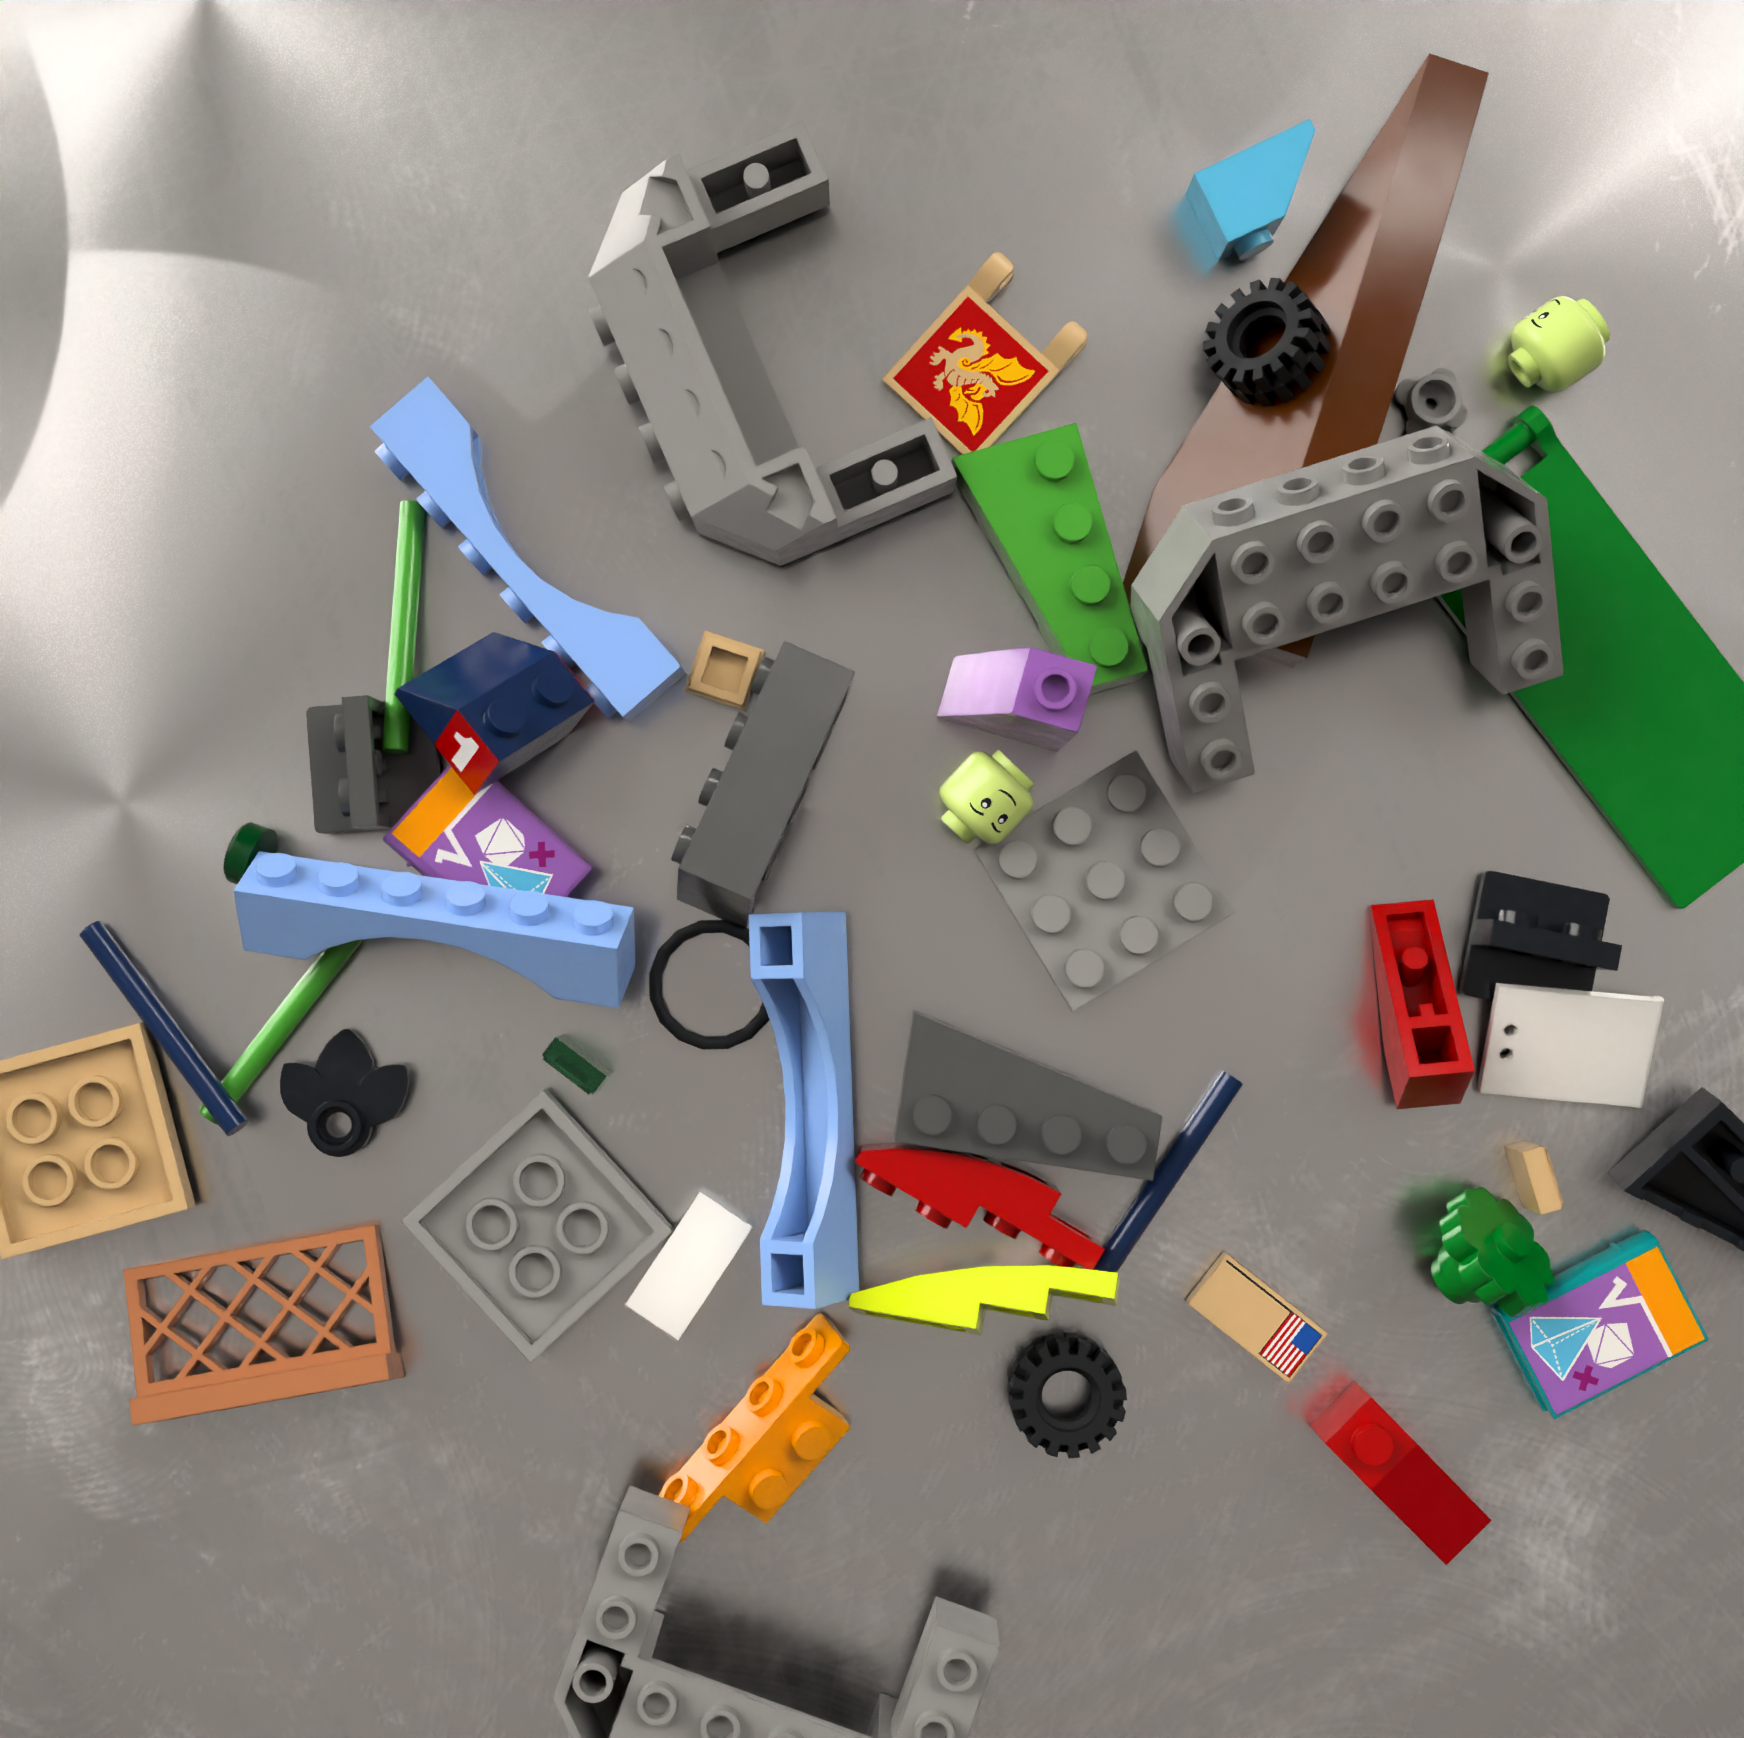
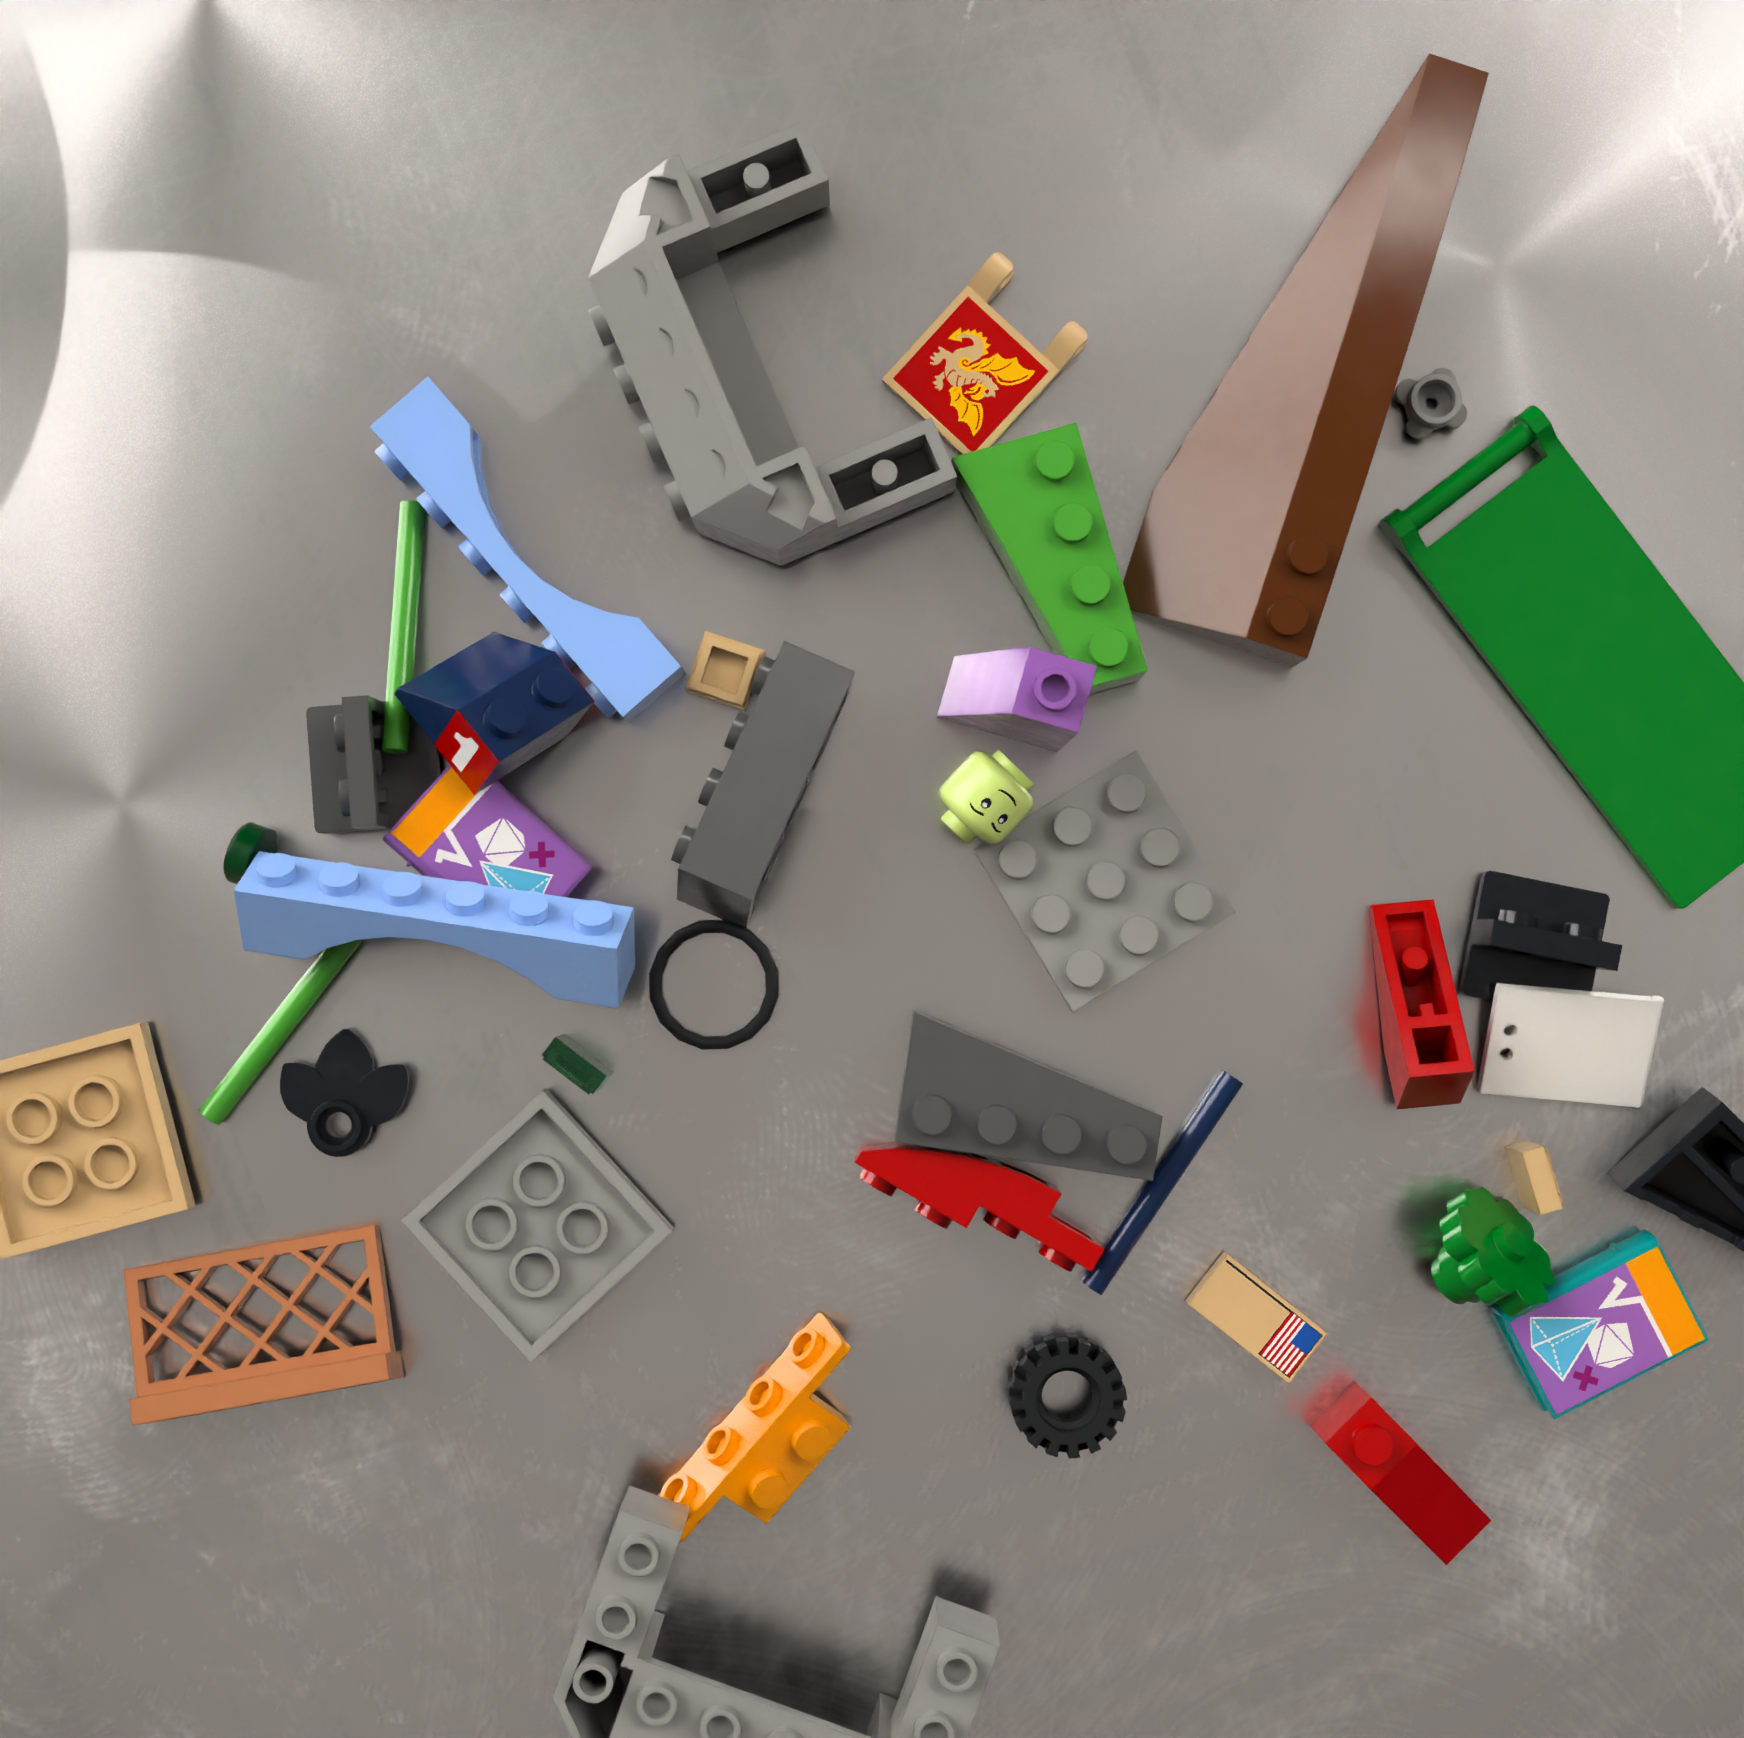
(164, 1028): dark blue bar -> none
(688, 1267): white slope -> none
(812, 1225): light blue arch -> none
(960, 1297): neon yellow slope -> none
(1249, 192): medium azure slope -> none
(1282, 365): black tyre -> none
(1332, 552): light grey wedge -> none
(1558, 344): yellowish green head -> none

